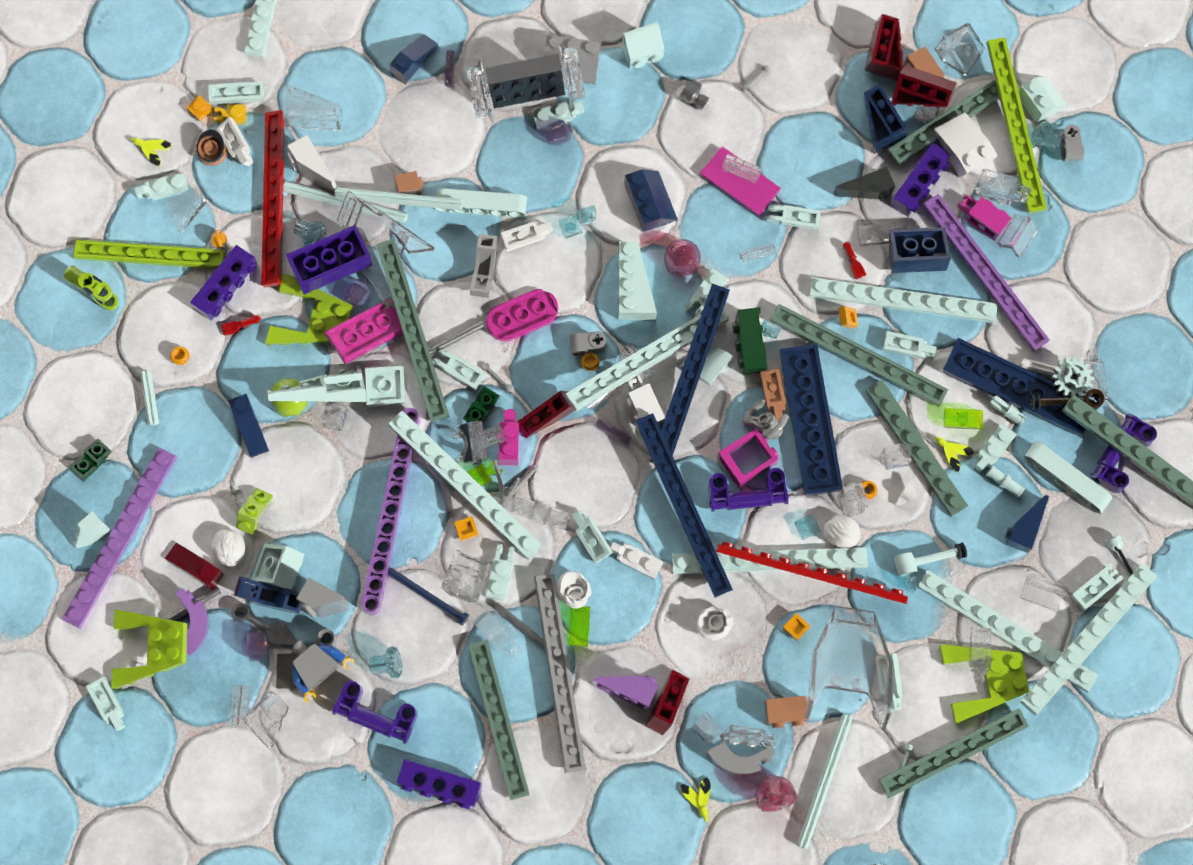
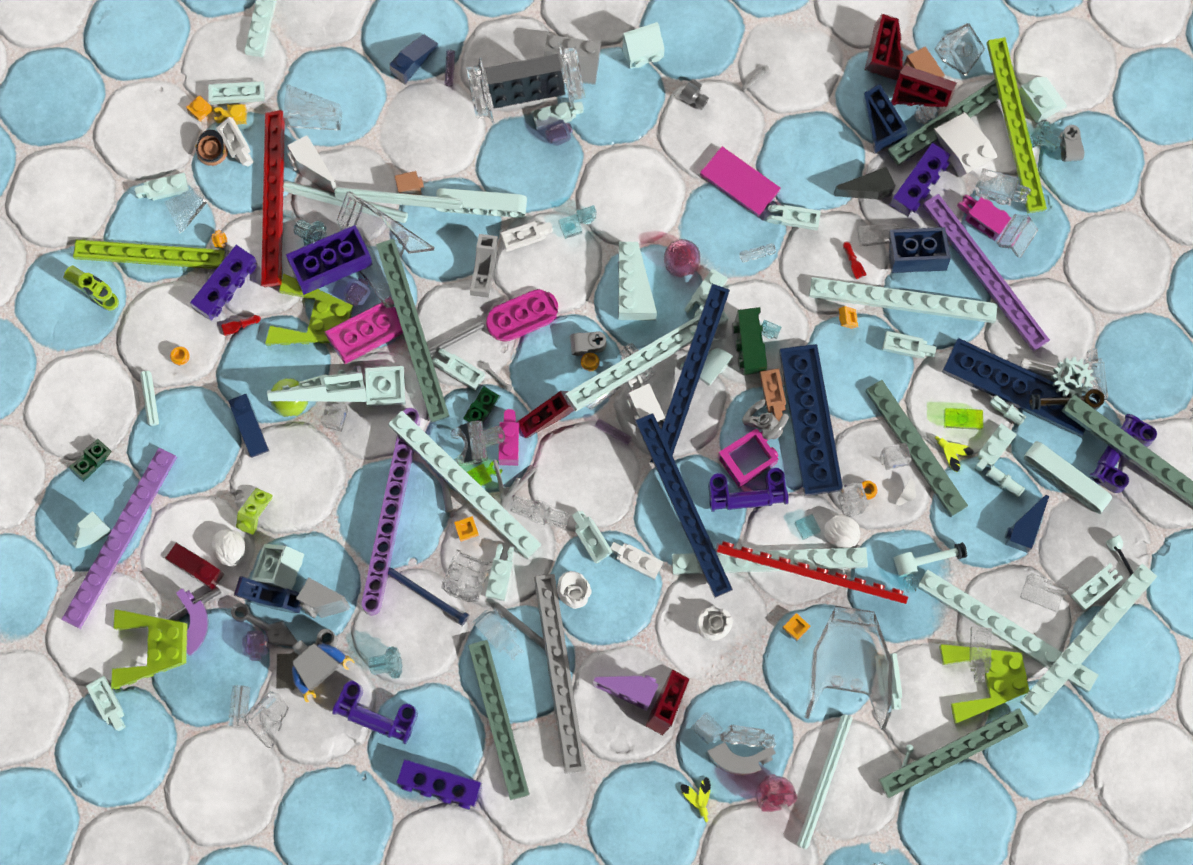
(149, 146): neon yellow piece -> none
(579, 626): clear neon green plate -> none
(649, 199): dark blue slope -> none
(741, 168): clear axle -> none
(785, 711): nougat brick -> none
(859, 355): sand green plate -> none

